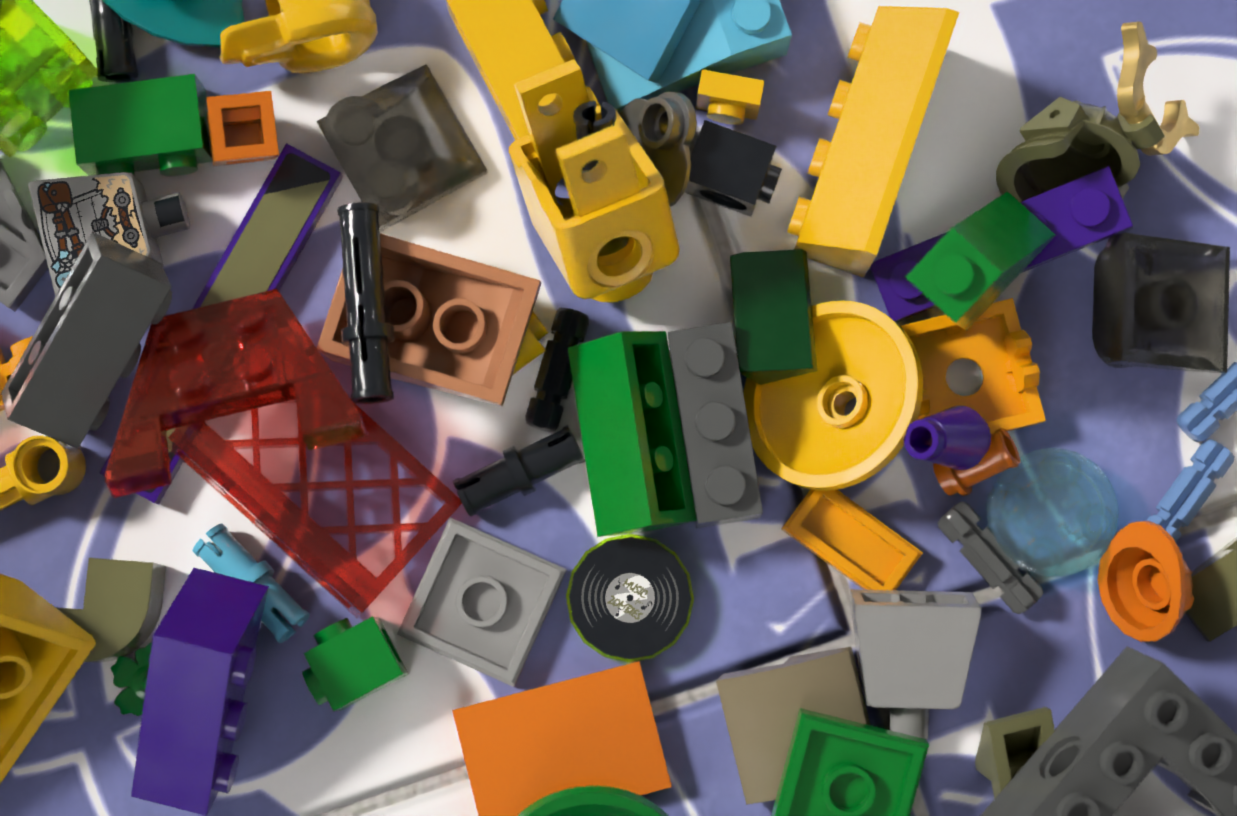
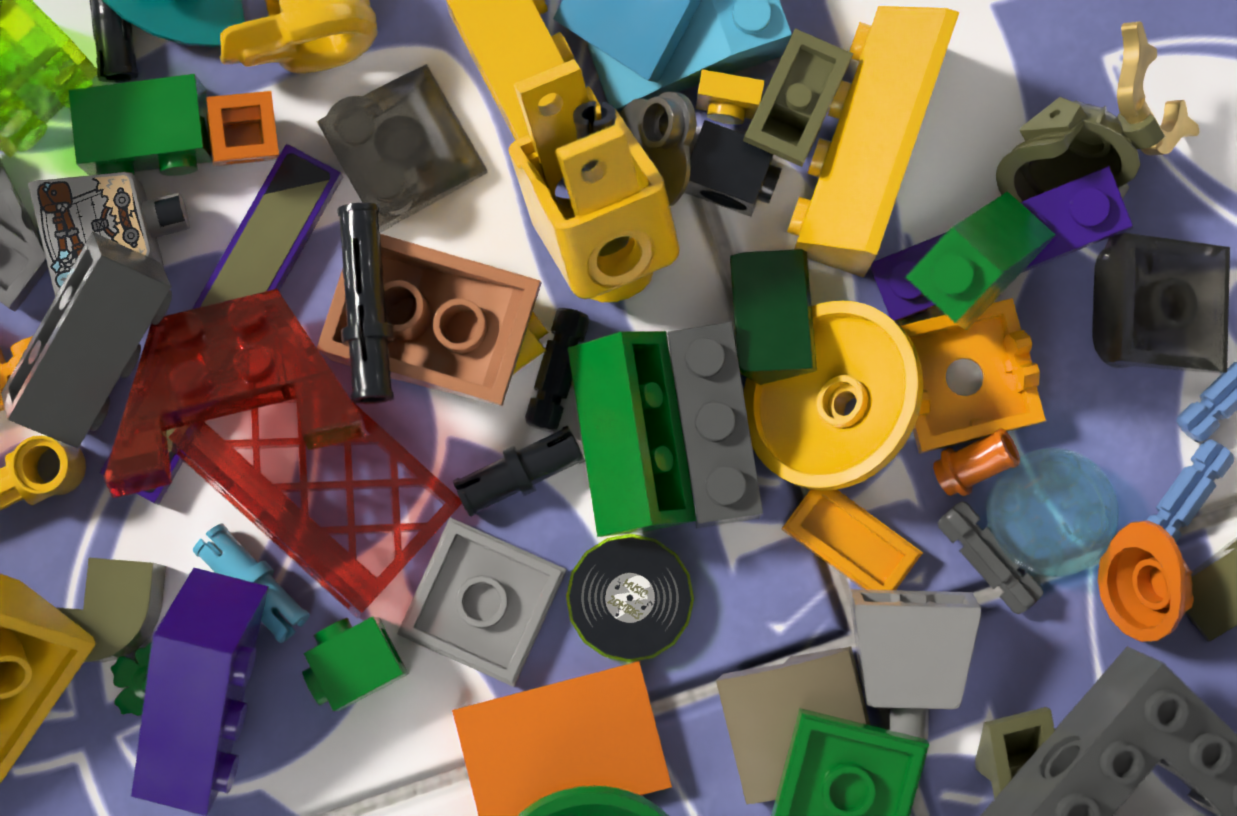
(798, 97): none -> olive slope
(949, 438): dark purple cone -> none

